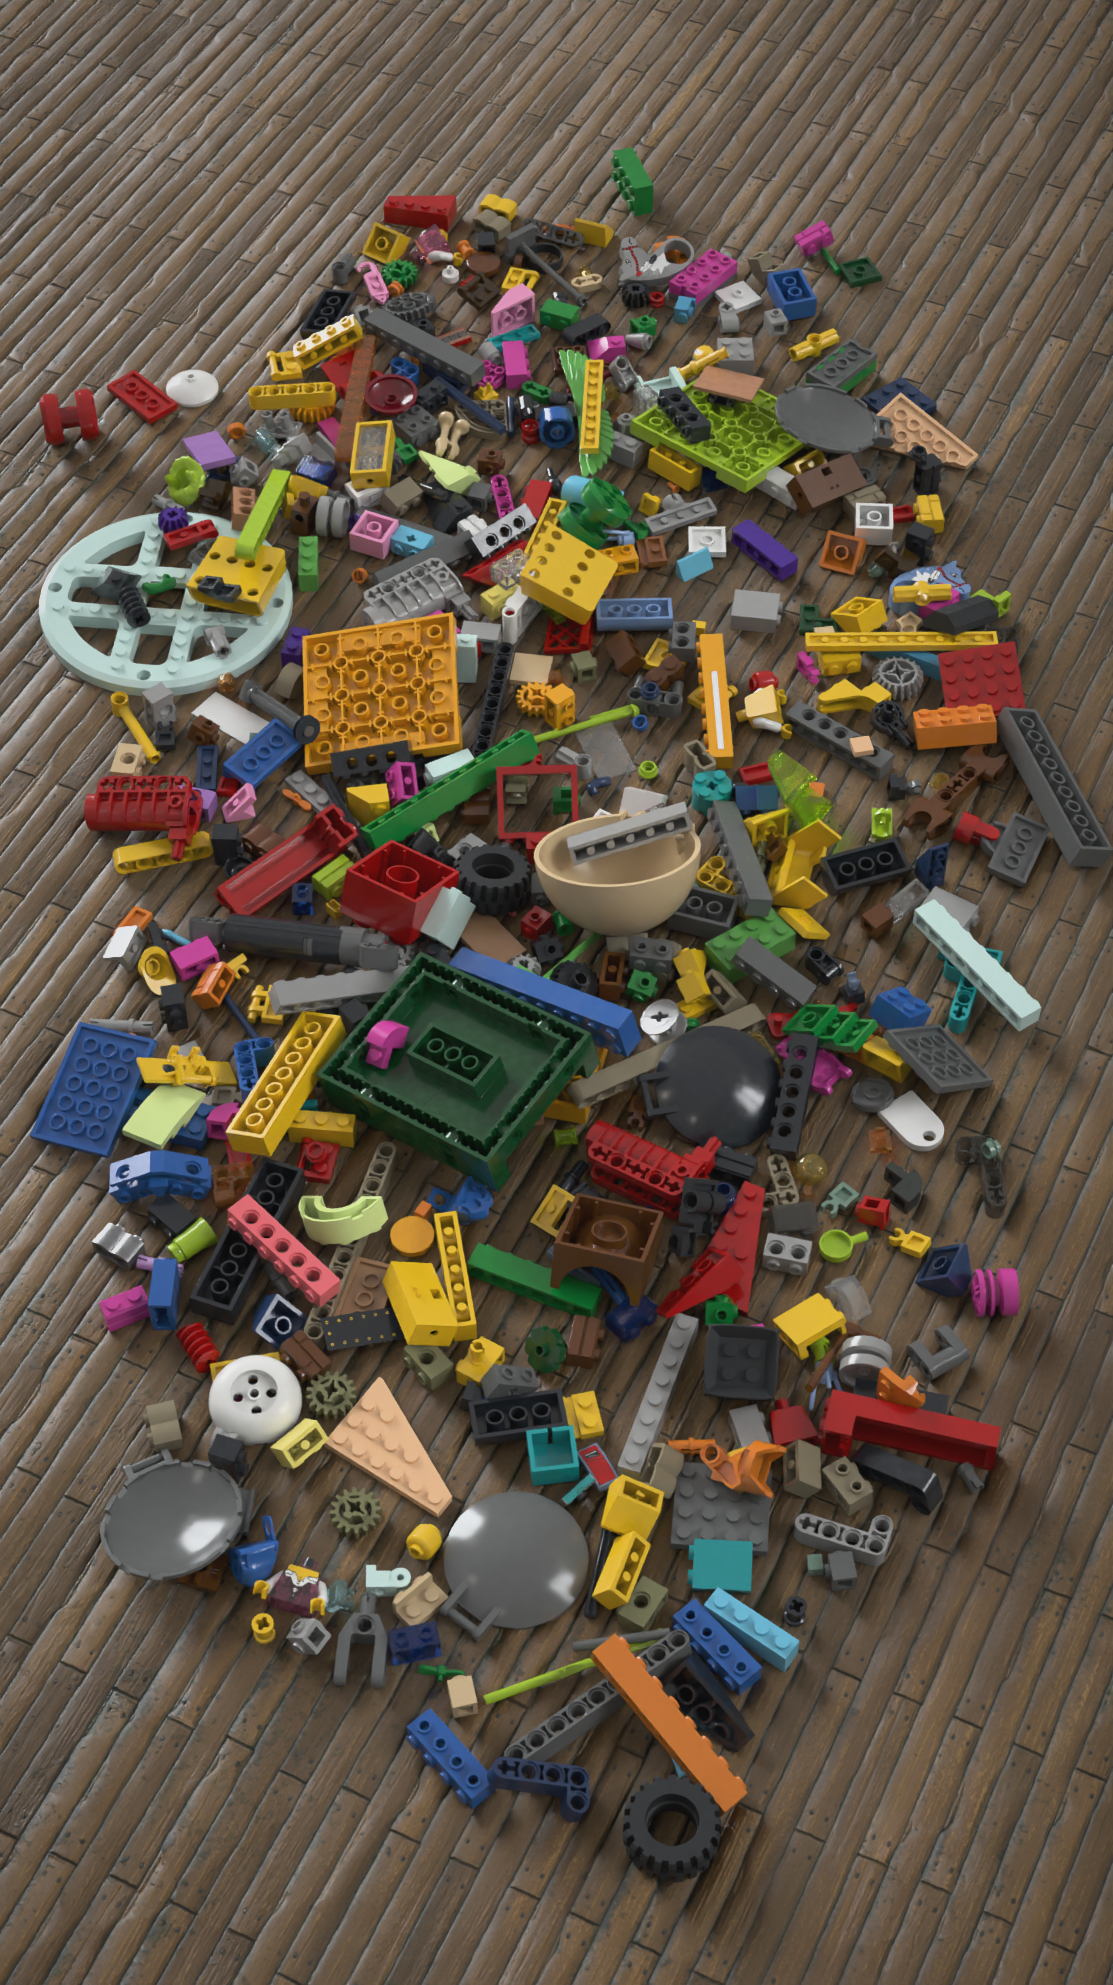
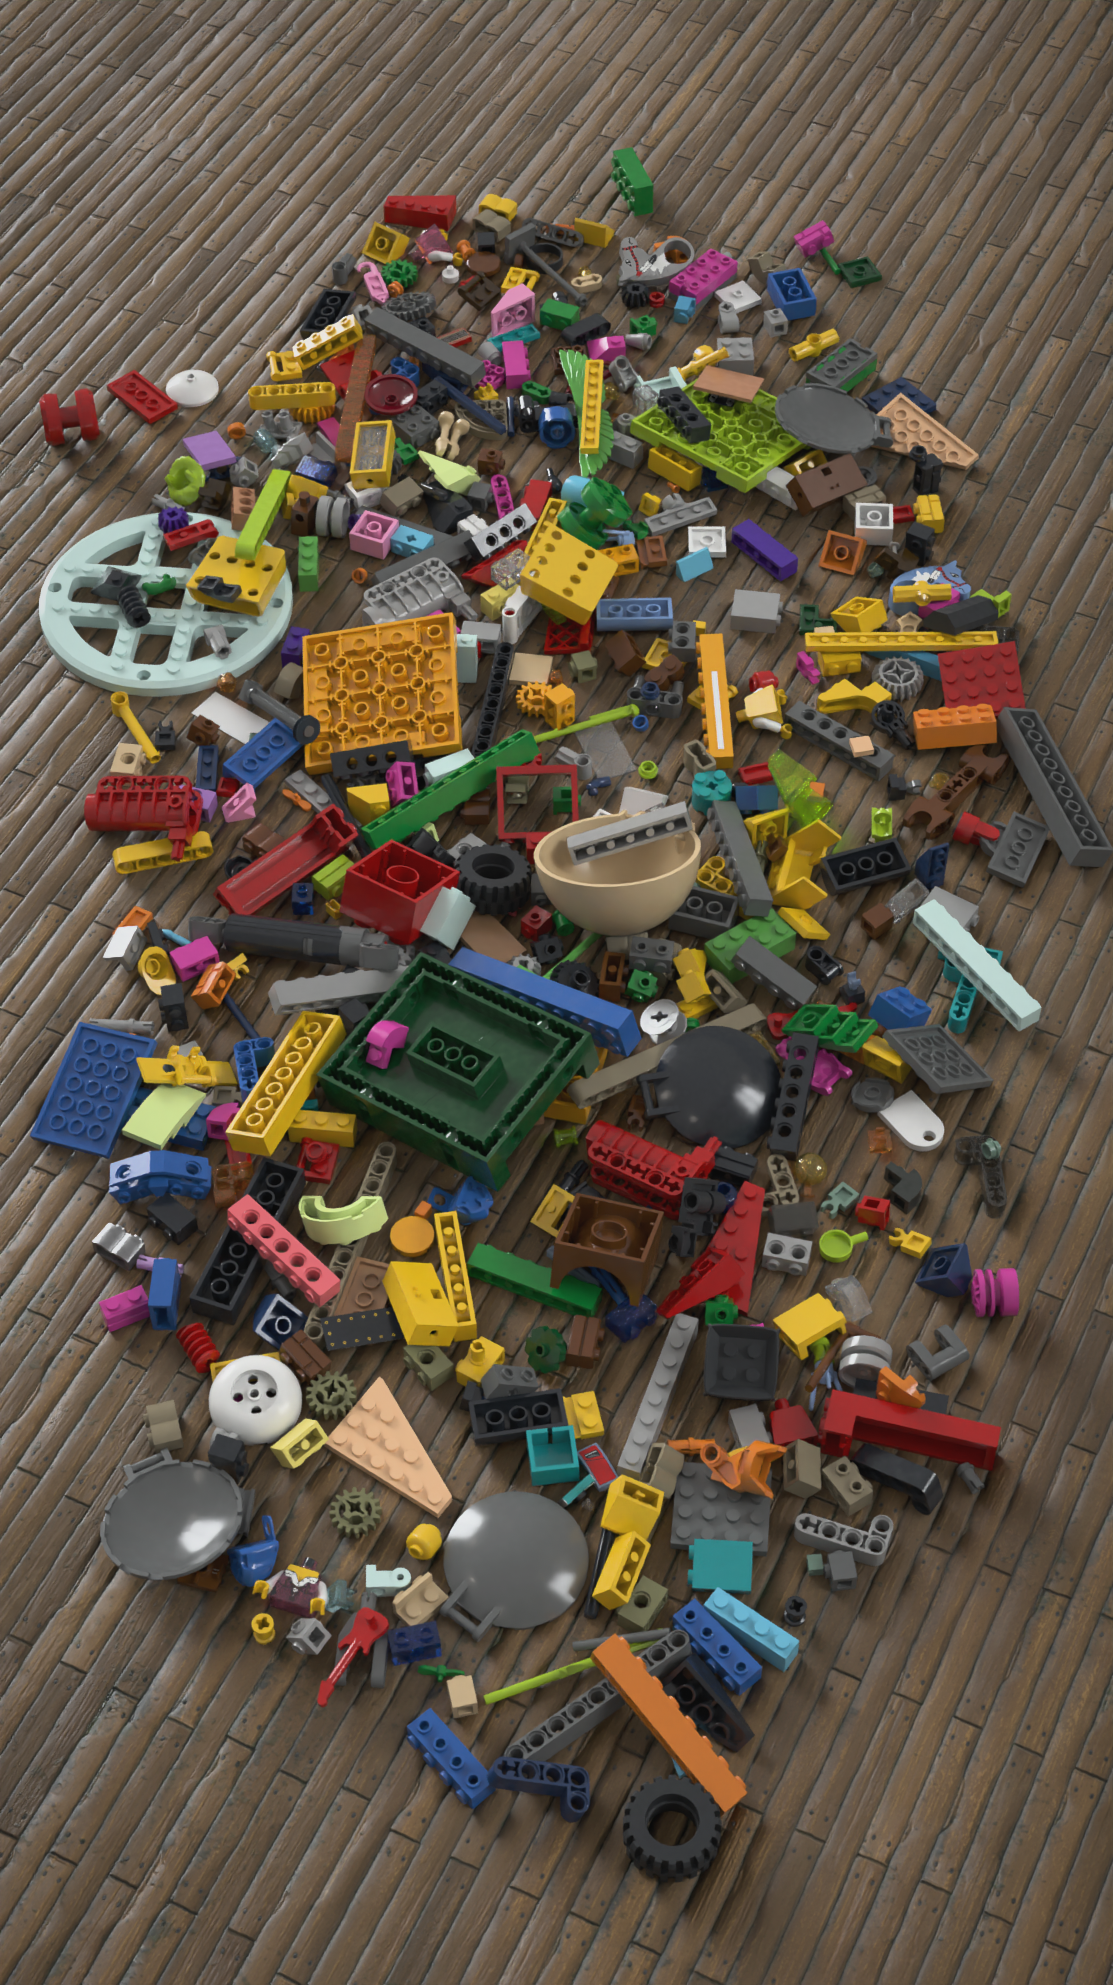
(159, 705): light grey brick -> none
(192, 1241): lime plant -> none
(226, 842): black brick -> none
(266, 1011): yellow plate -> none
(366, 1629): none -> red piece
(530, 435): red wheel -> none

